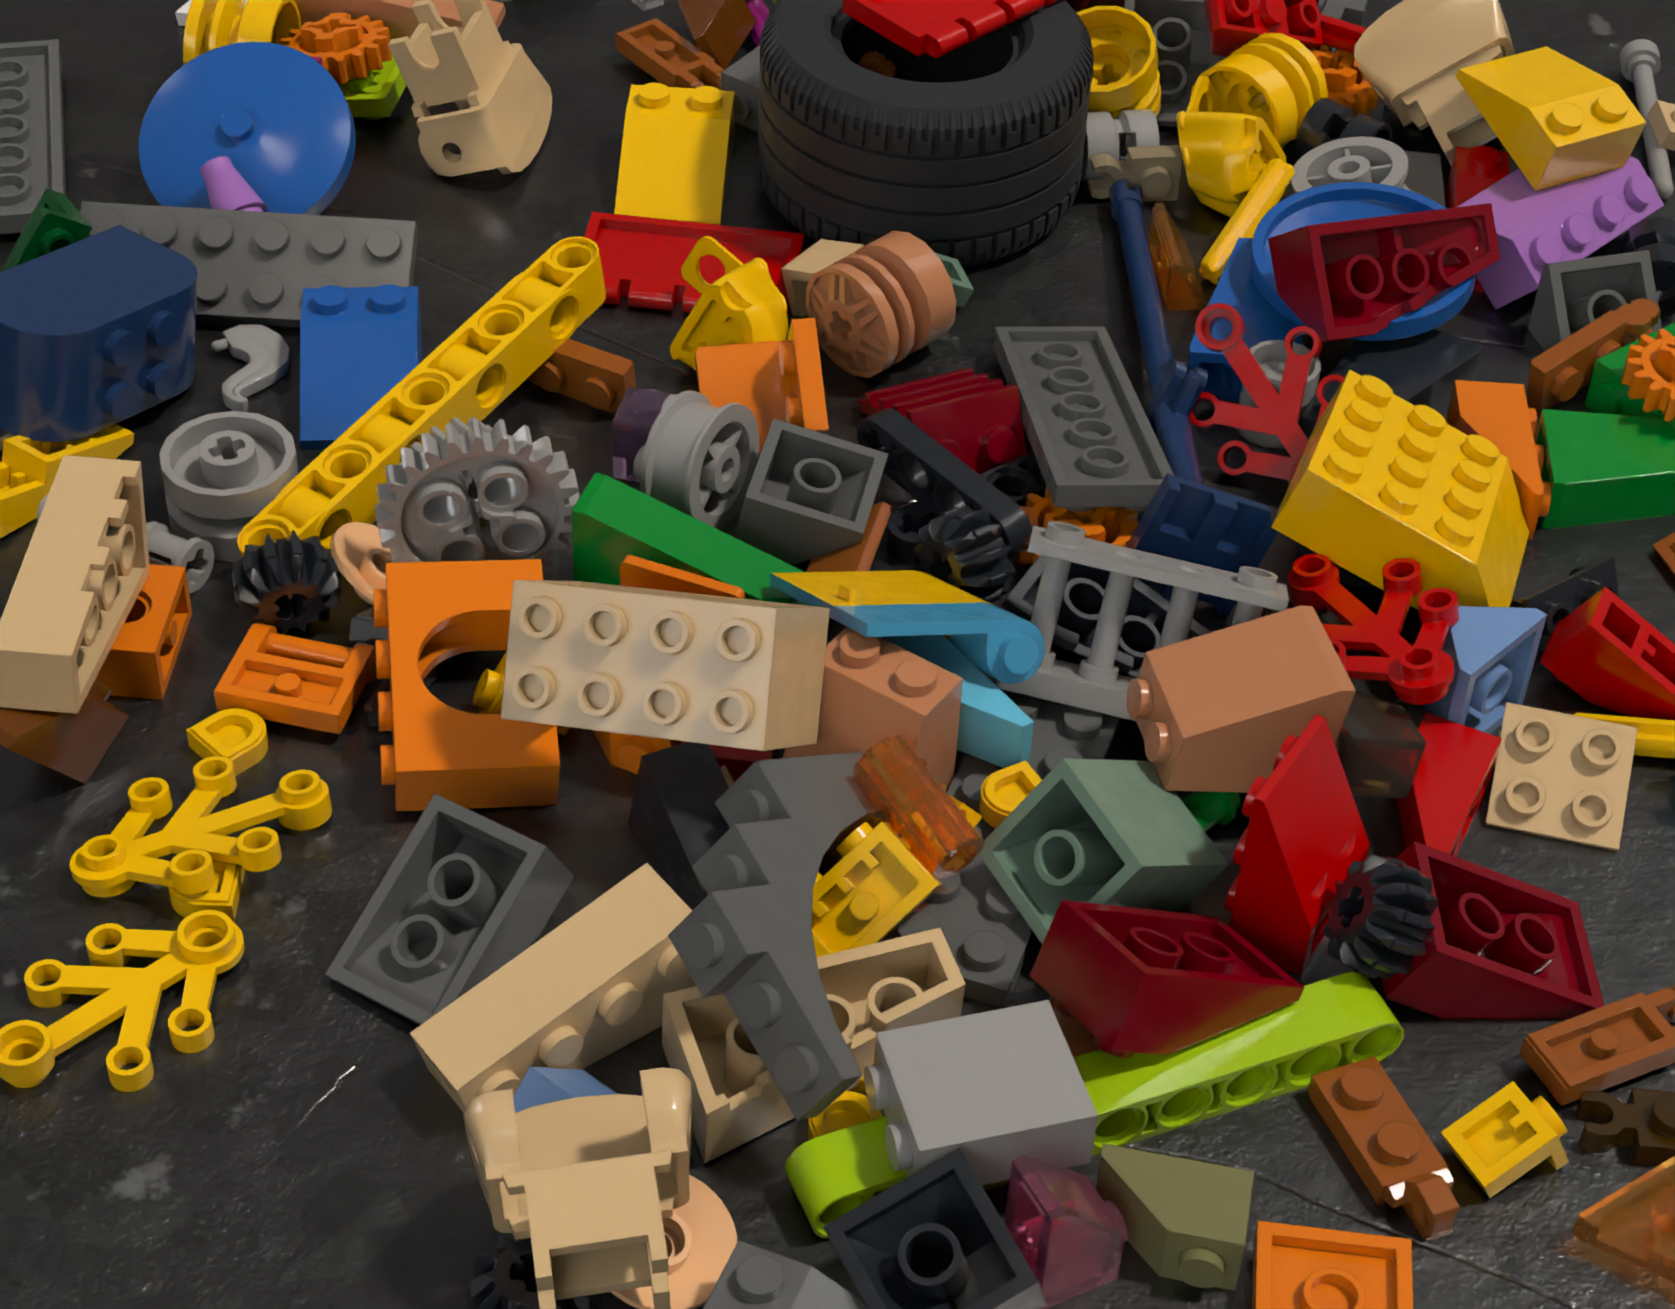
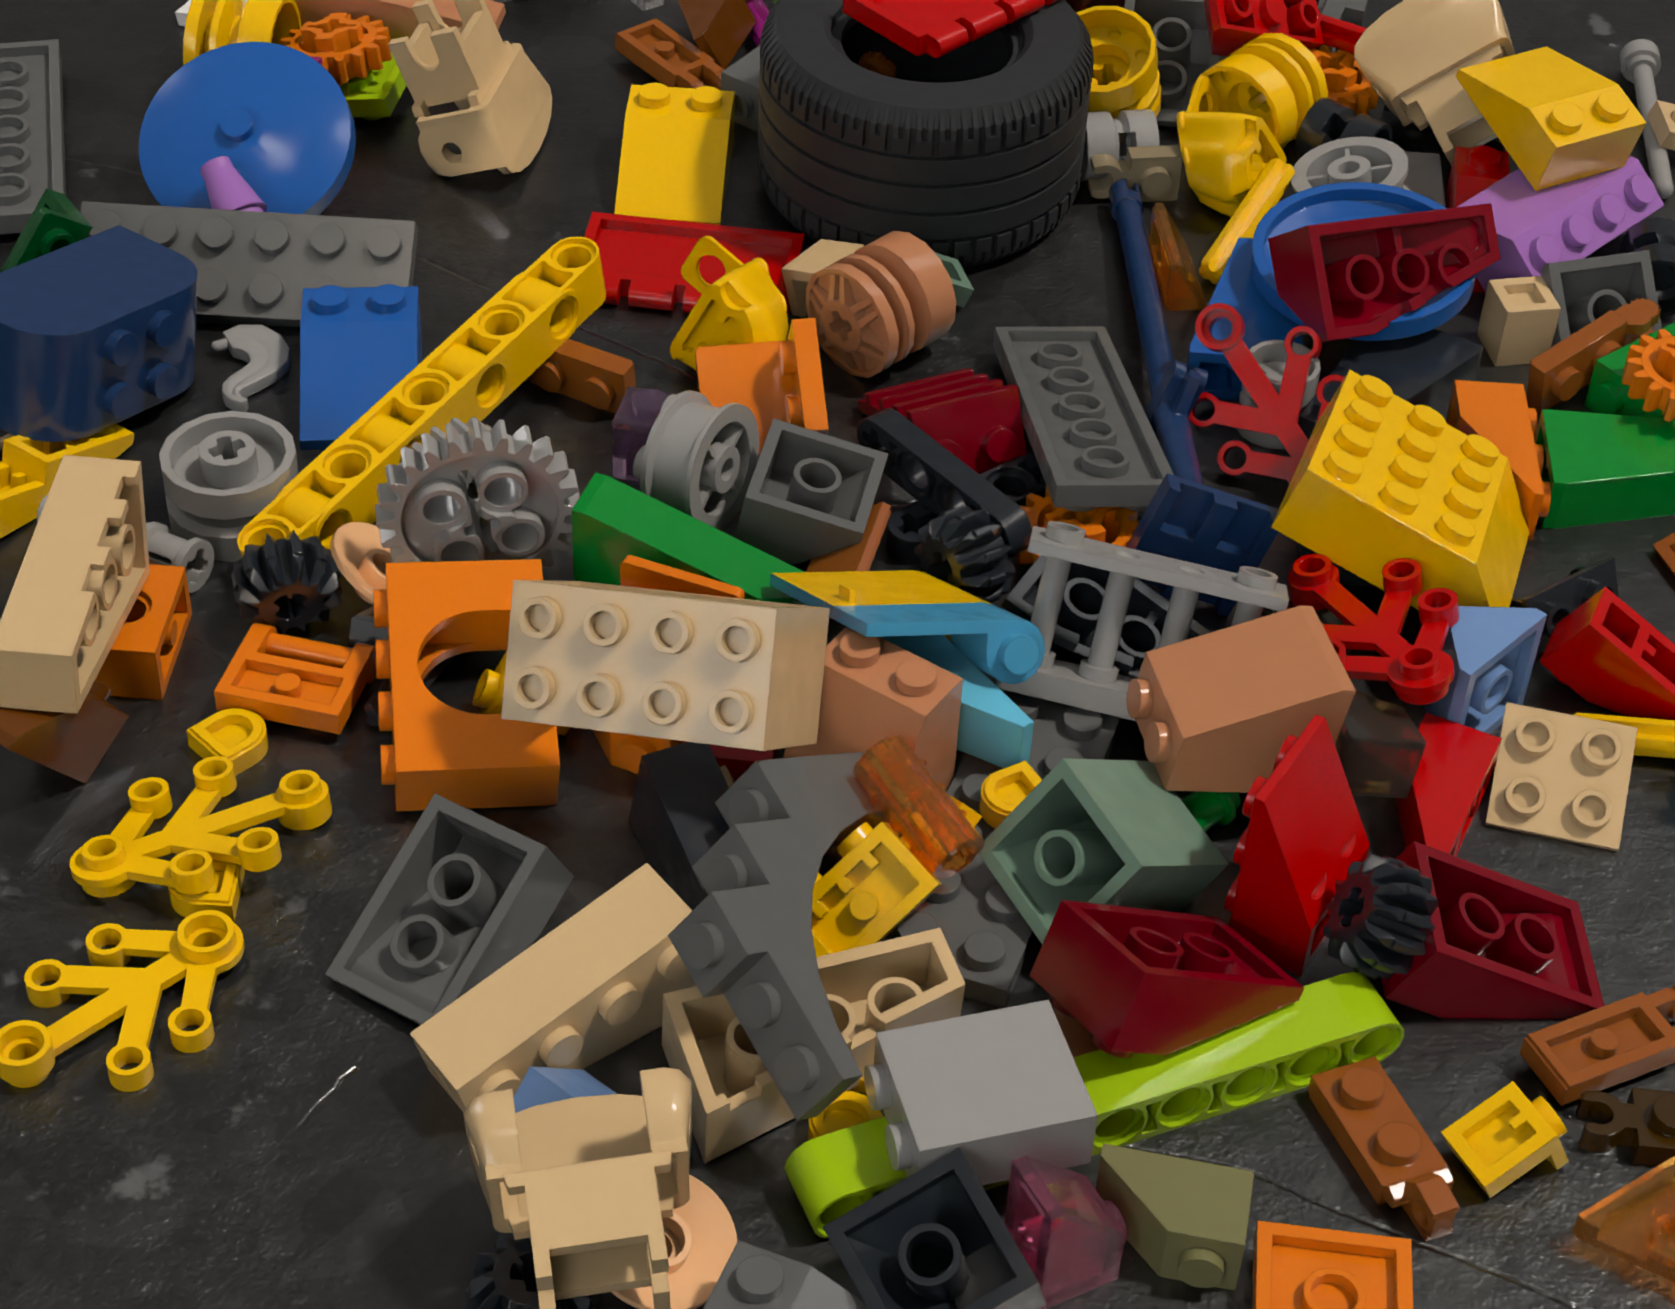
(1517, 319): none -> tan panel

